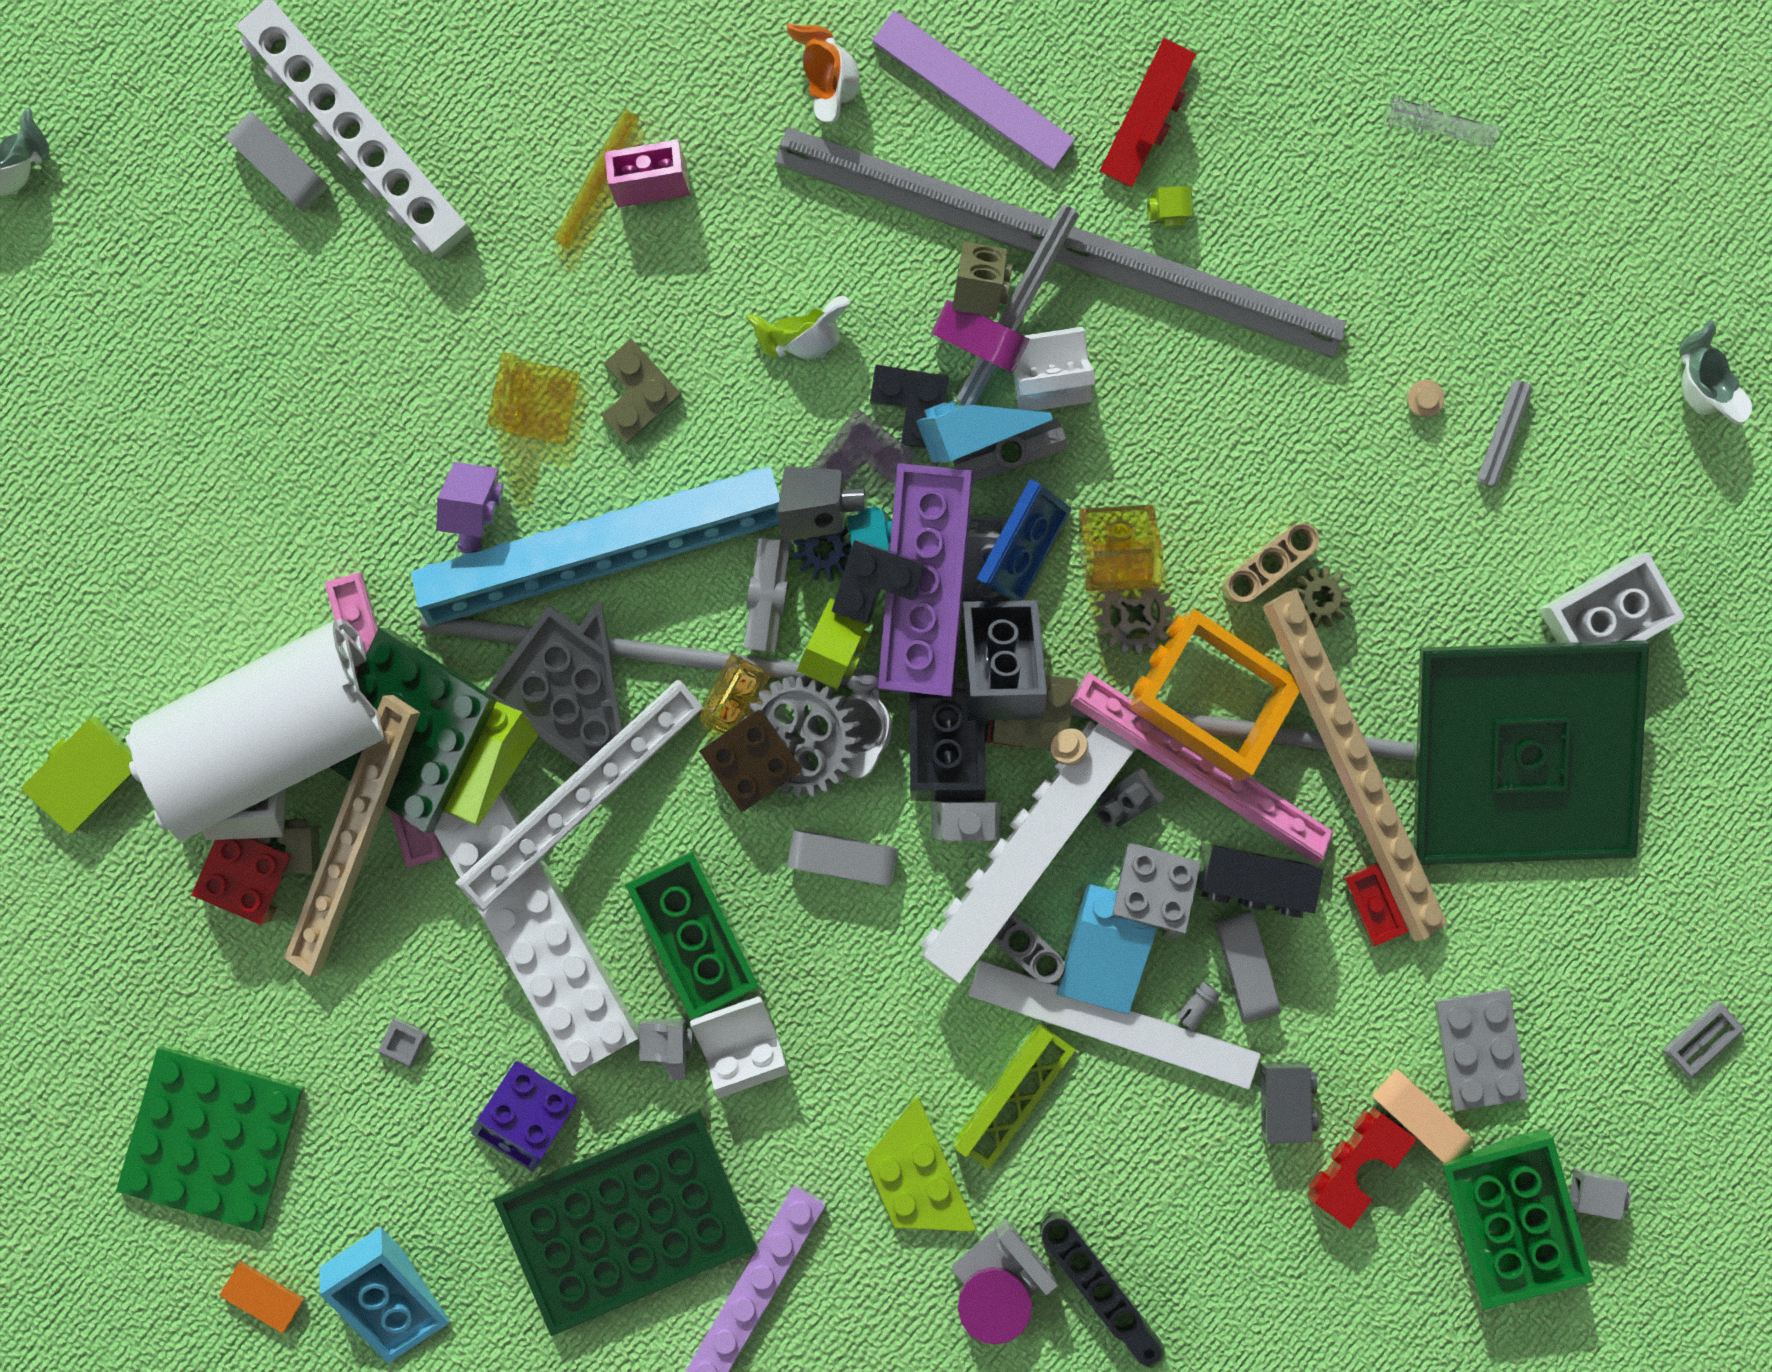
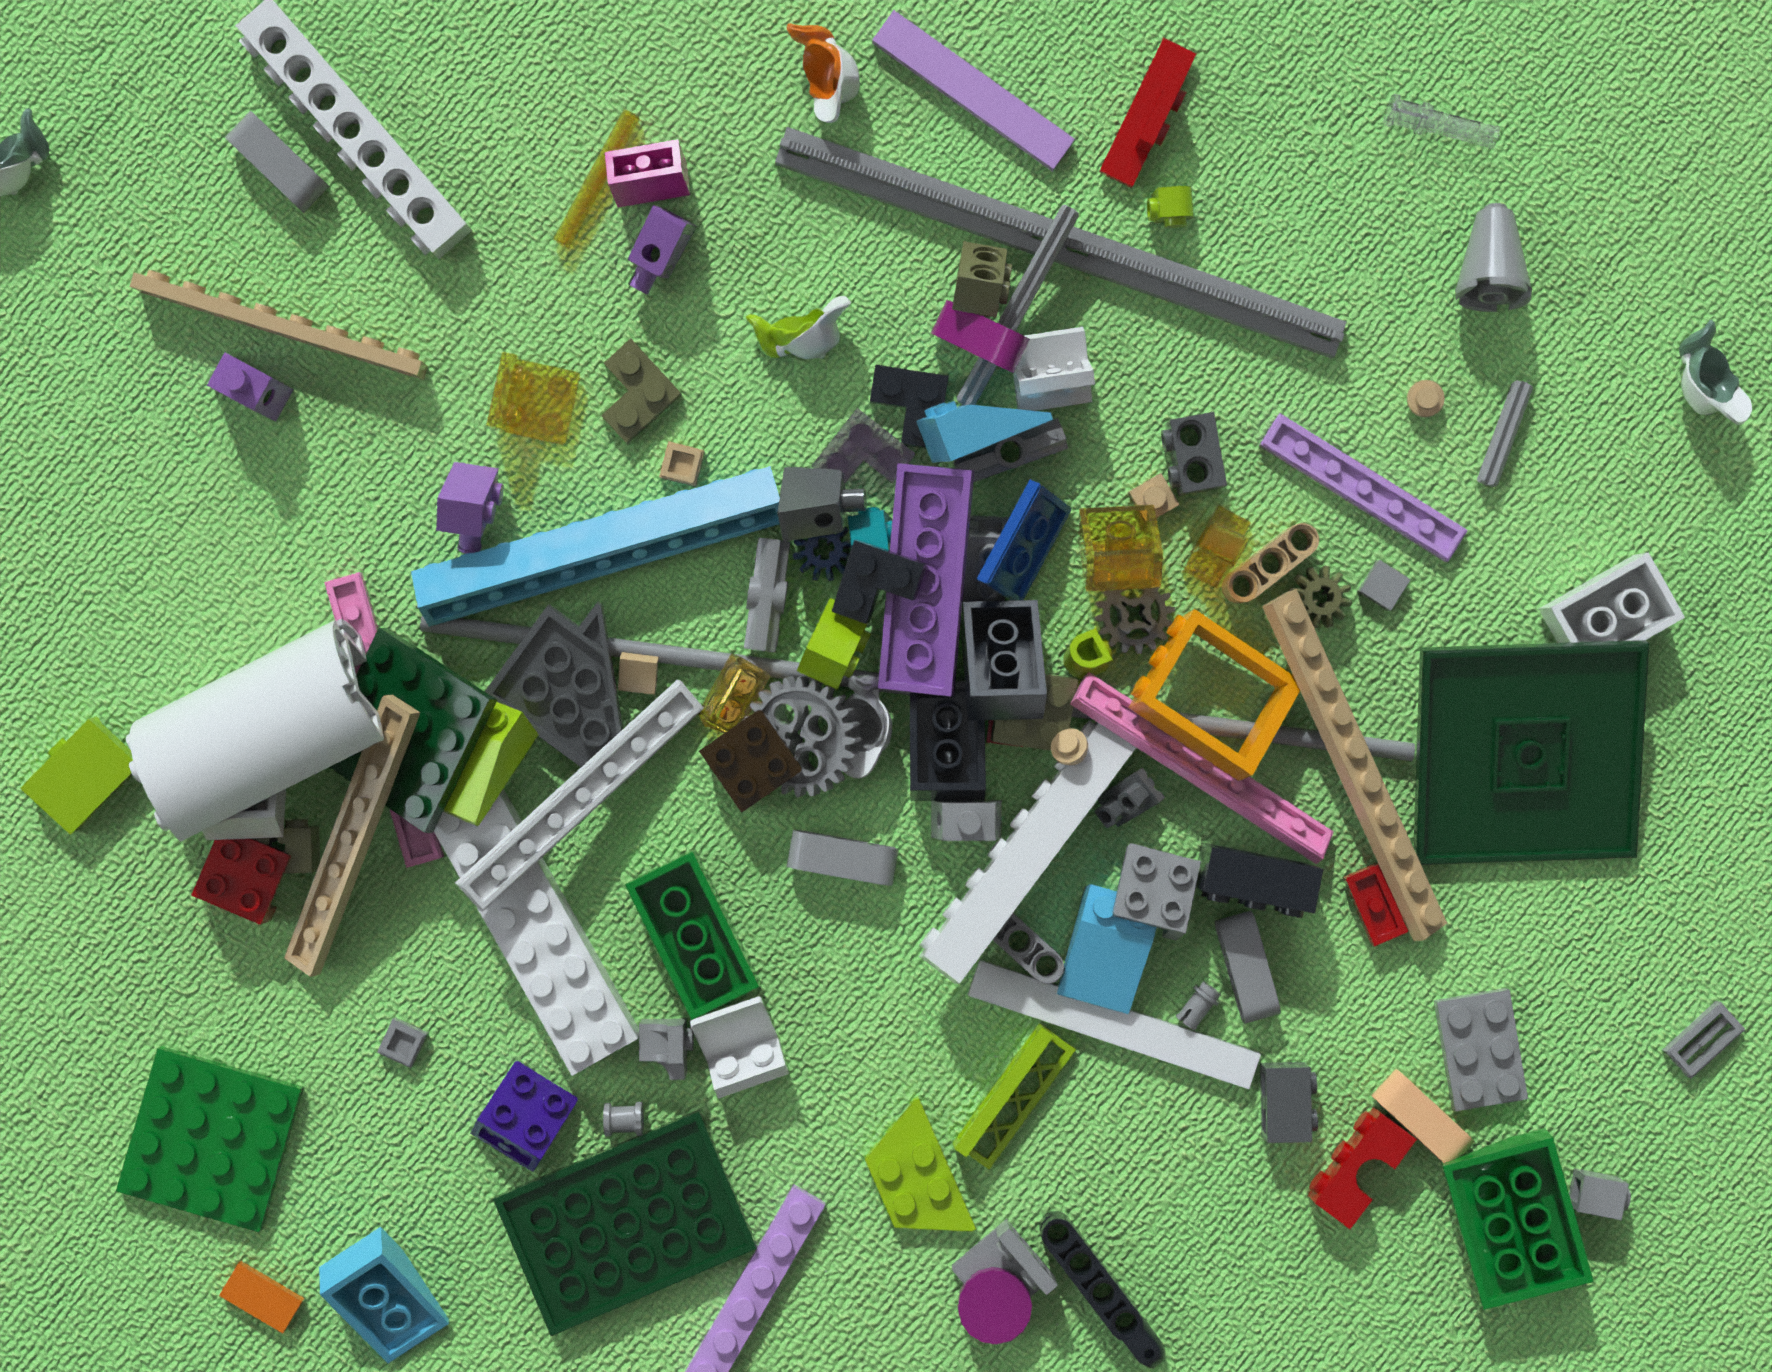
(249, 387): none -> medium lavender torso
(265, 319): none -> tan plate
(623, 1119): none -> light grey bush
(638, 673): none -> tan tile
(670, 235): none -> medium lavender torso
(682, 464): none -> tan tile
(1087, 654): none -> lime plate
(1155, 493): none -> tan plate
(1205, 453): none -> dark grey brick
(1218, 546): none -> clear yellow tile
(1363, 487): none -> lavender tile
(1383, 585): none -> light grey tile
(1494, 263): none -> light grey cone

